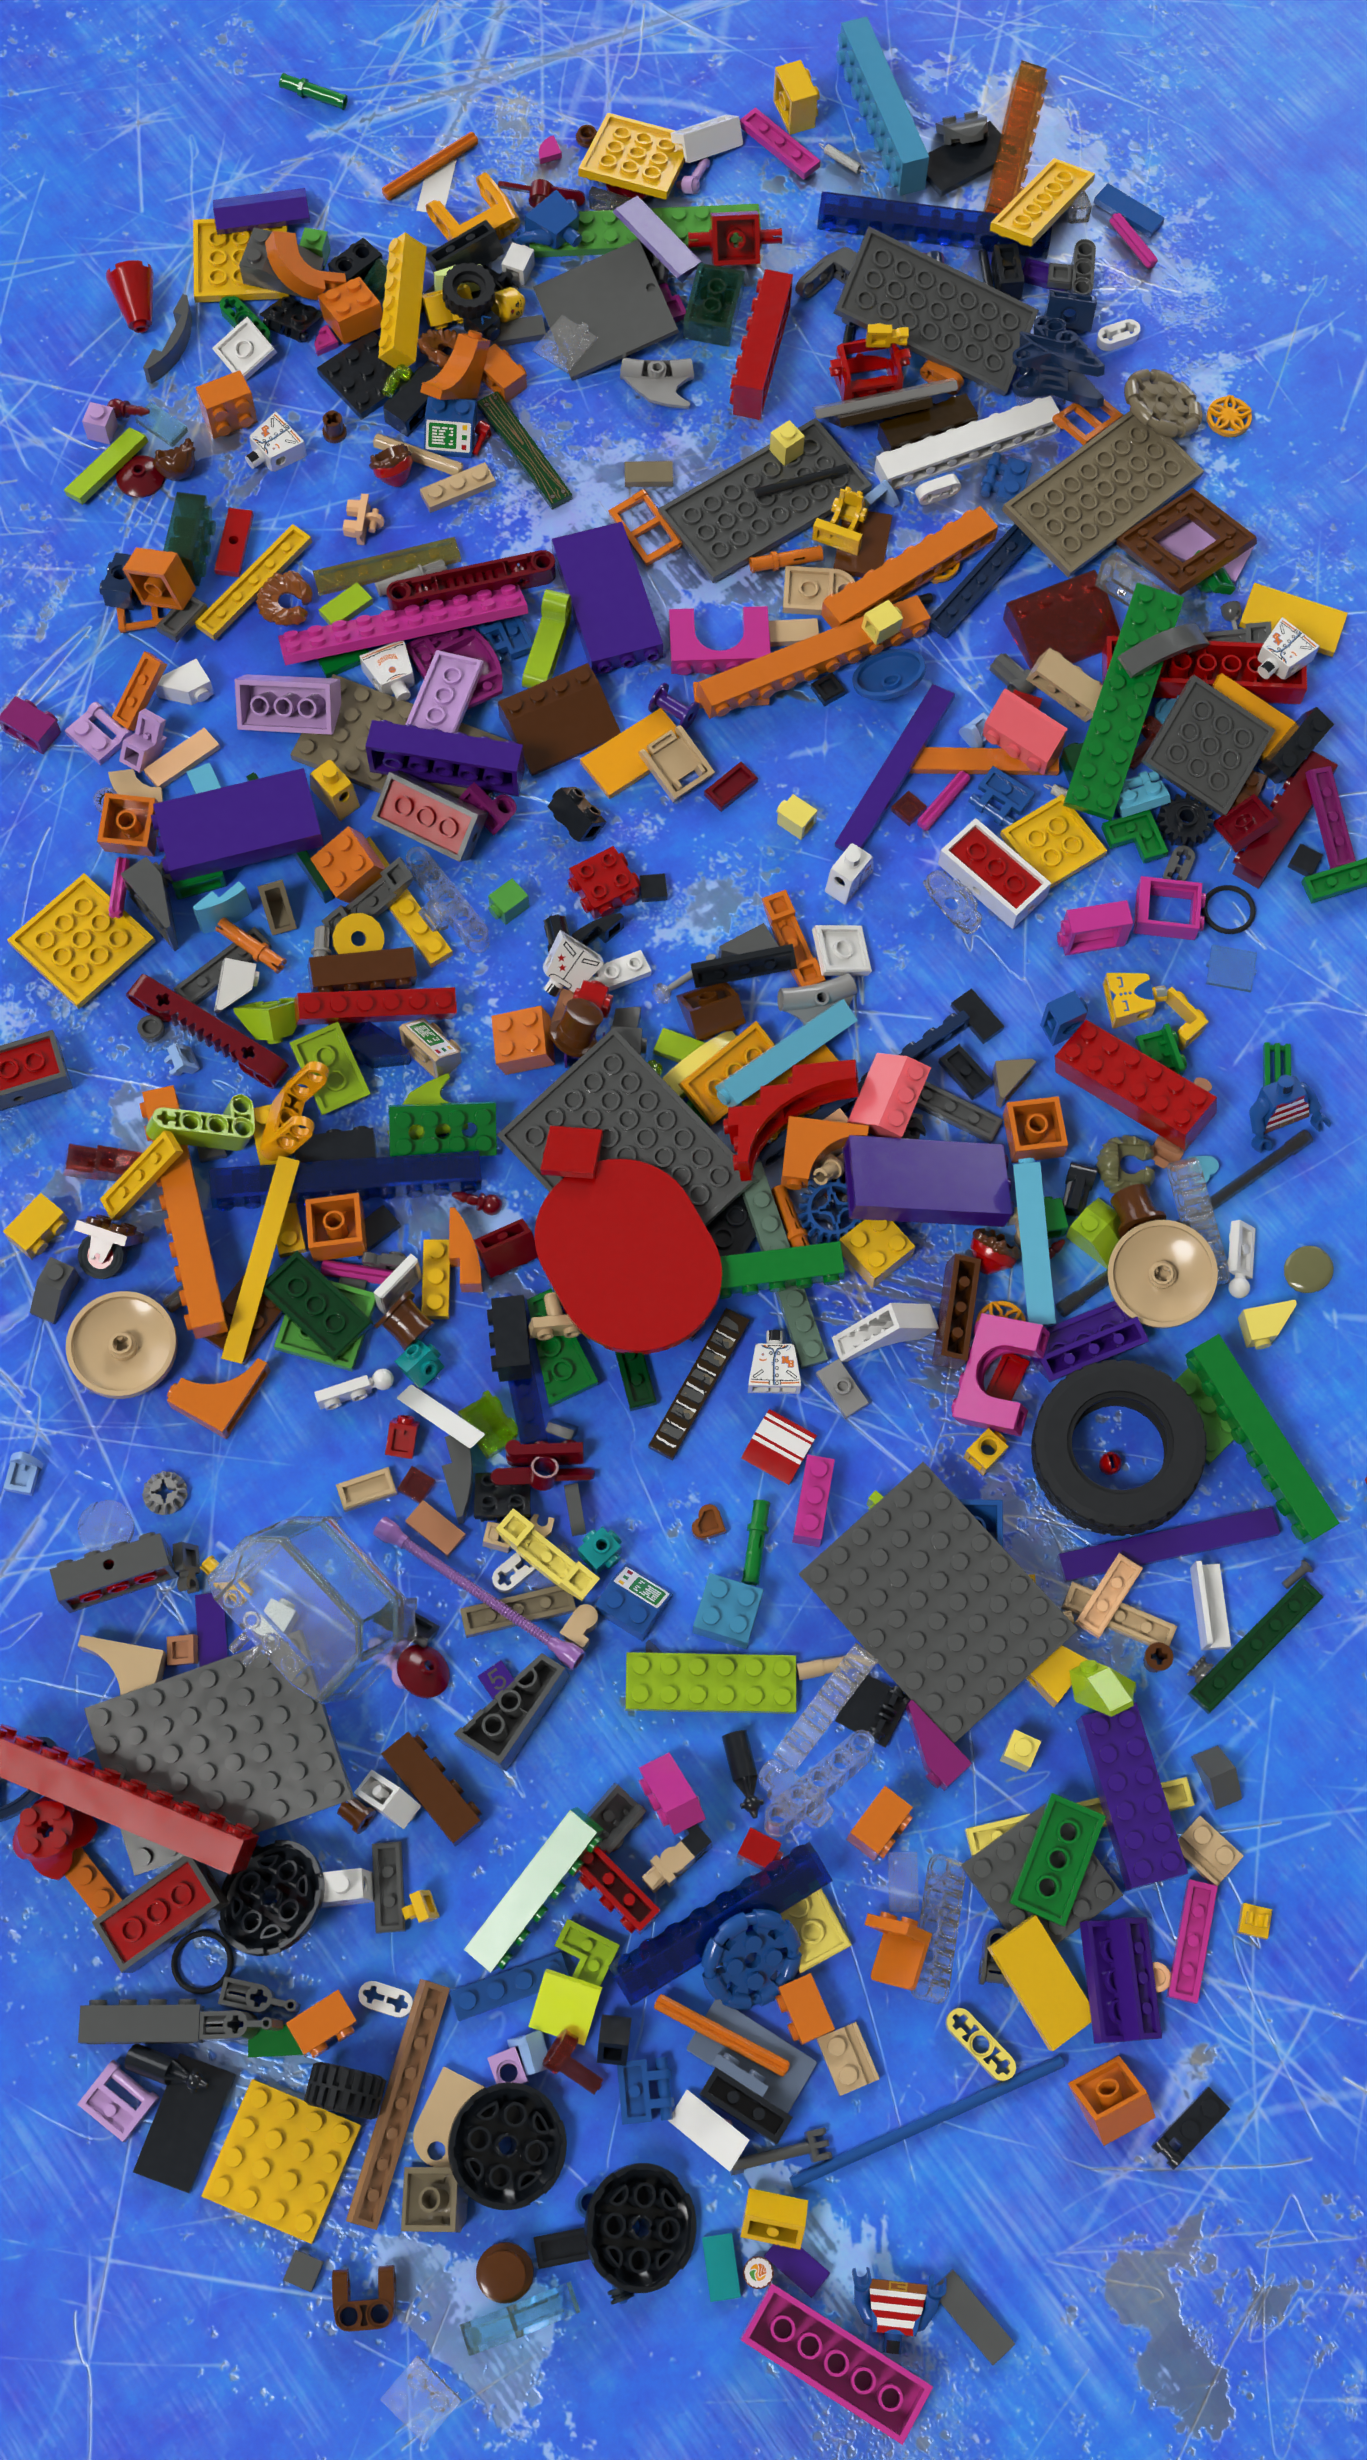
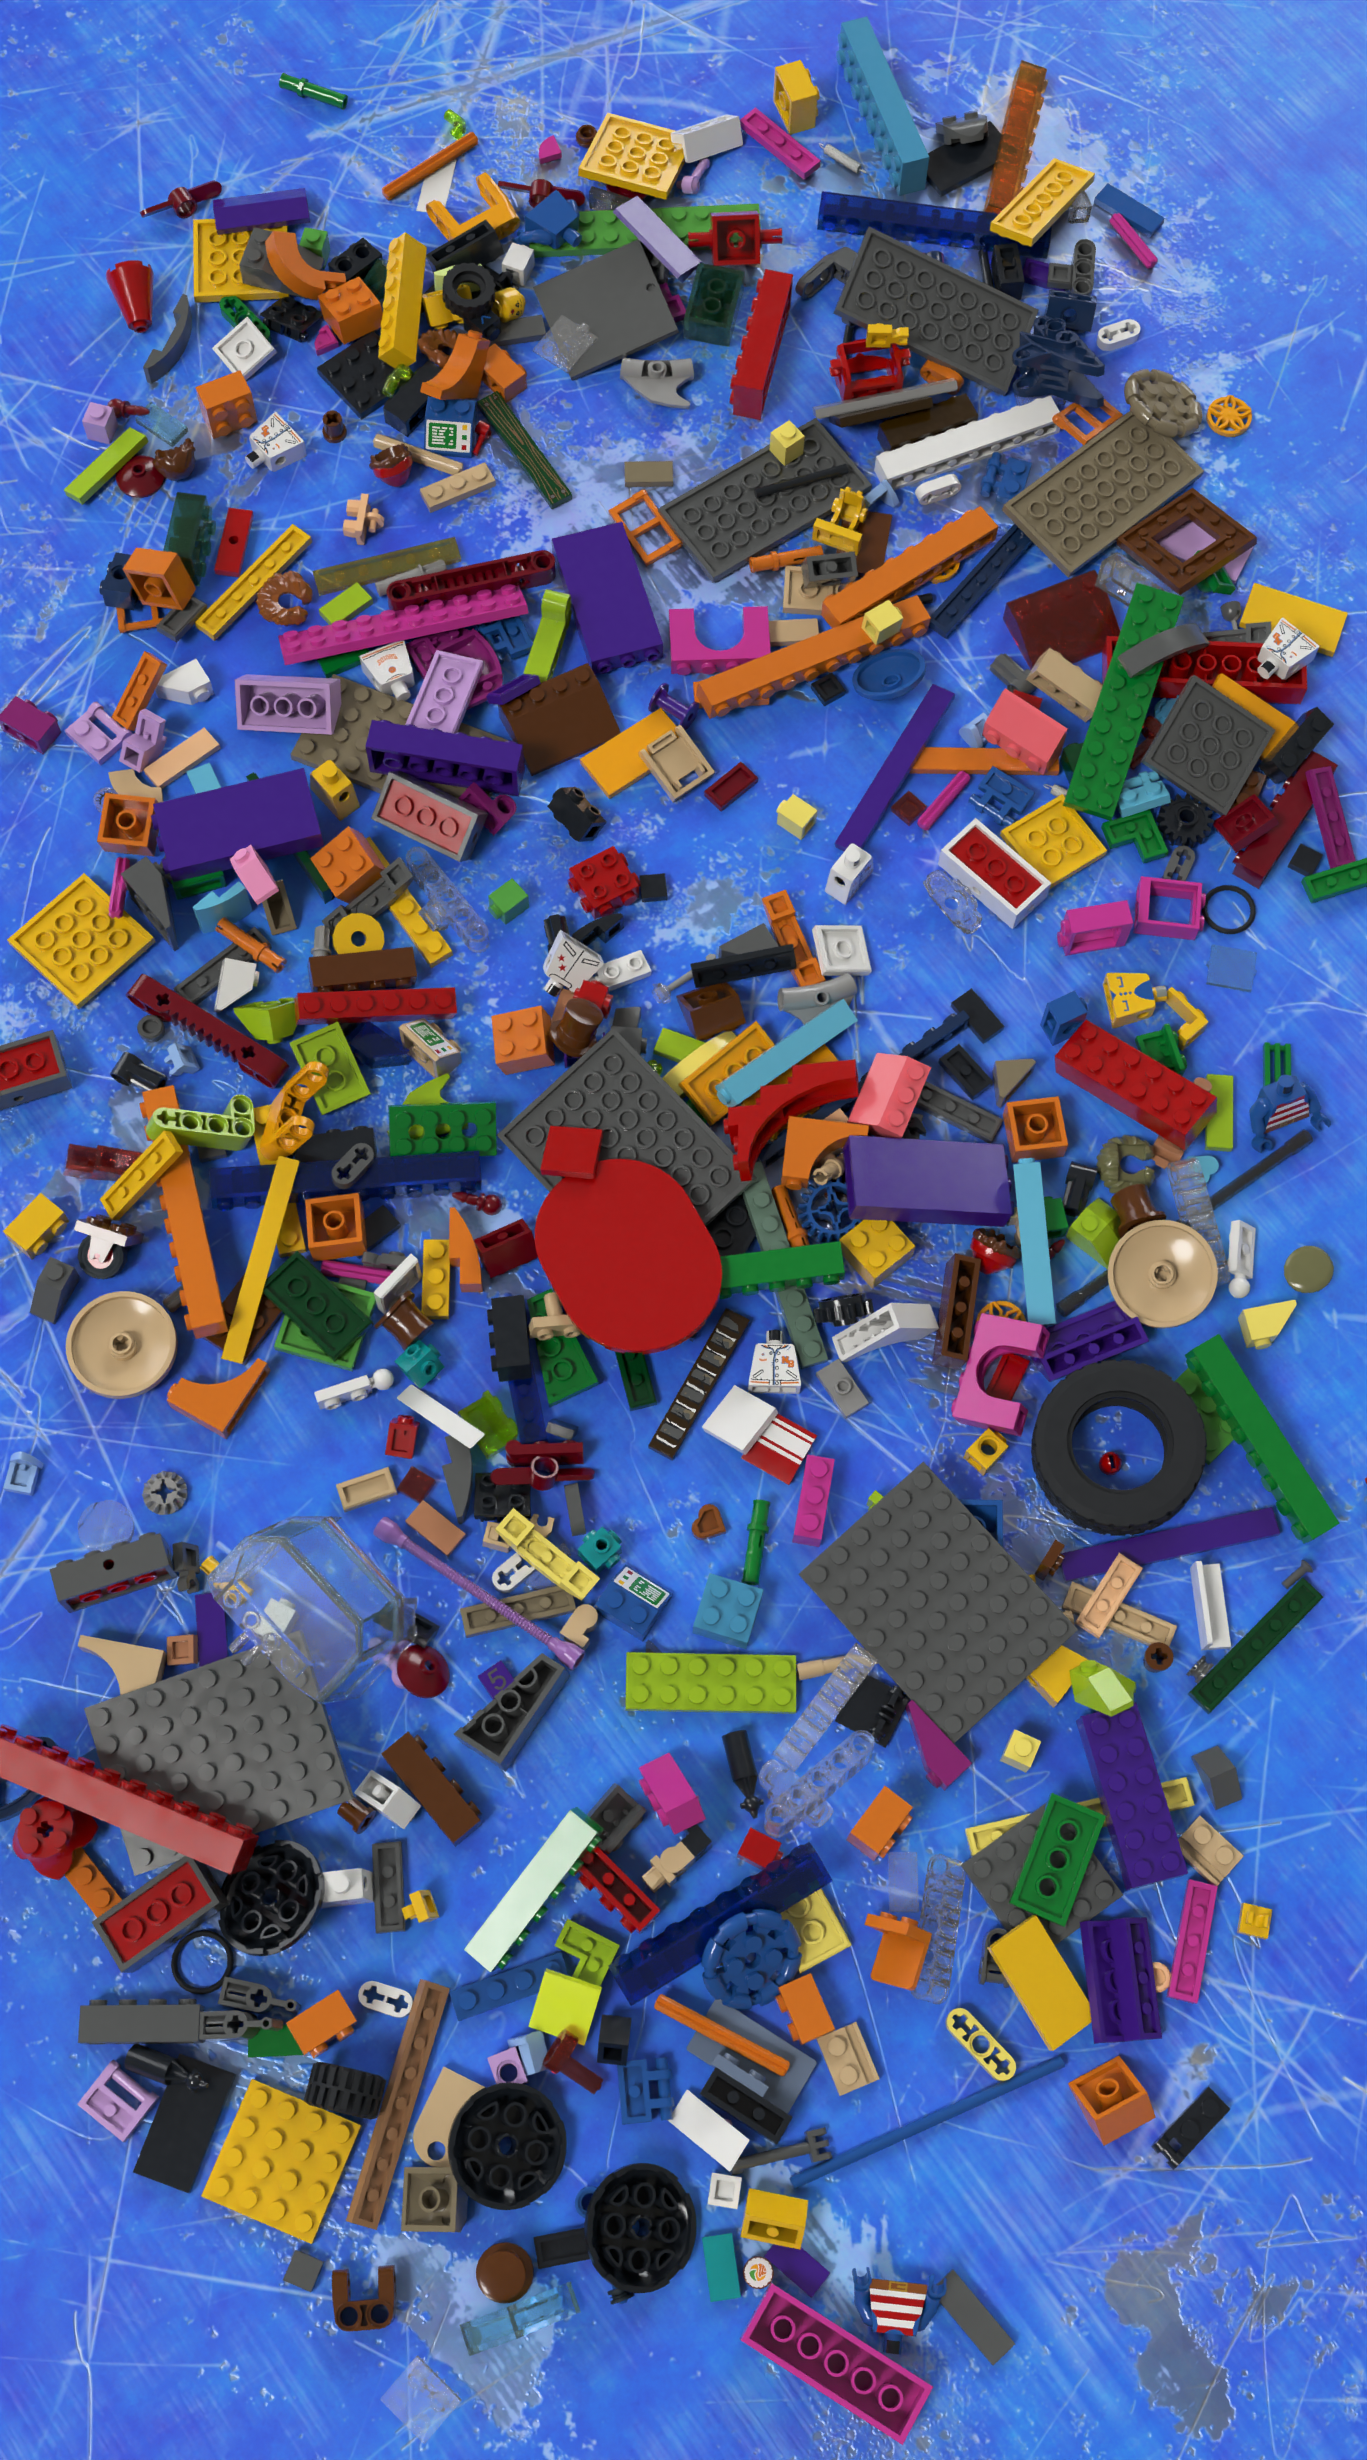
(132, 1071): none -> black piece
(185, 200): none -> dark red piece
(254, 874): none -> bright pink slope
(348, 1161): none -> dark grey beam
(457, 122): none -> clear neon green arm
(513, 689): none -> dark purple tile
(724, 2190): none -> white plate
(740, 1419): none -> white tile
(829, 569): none -> dark grey brick
(843, 1309): none -> black gear
(1051, 1561): none -> reddish brown plate
(1220, 1128): none -> lime tile

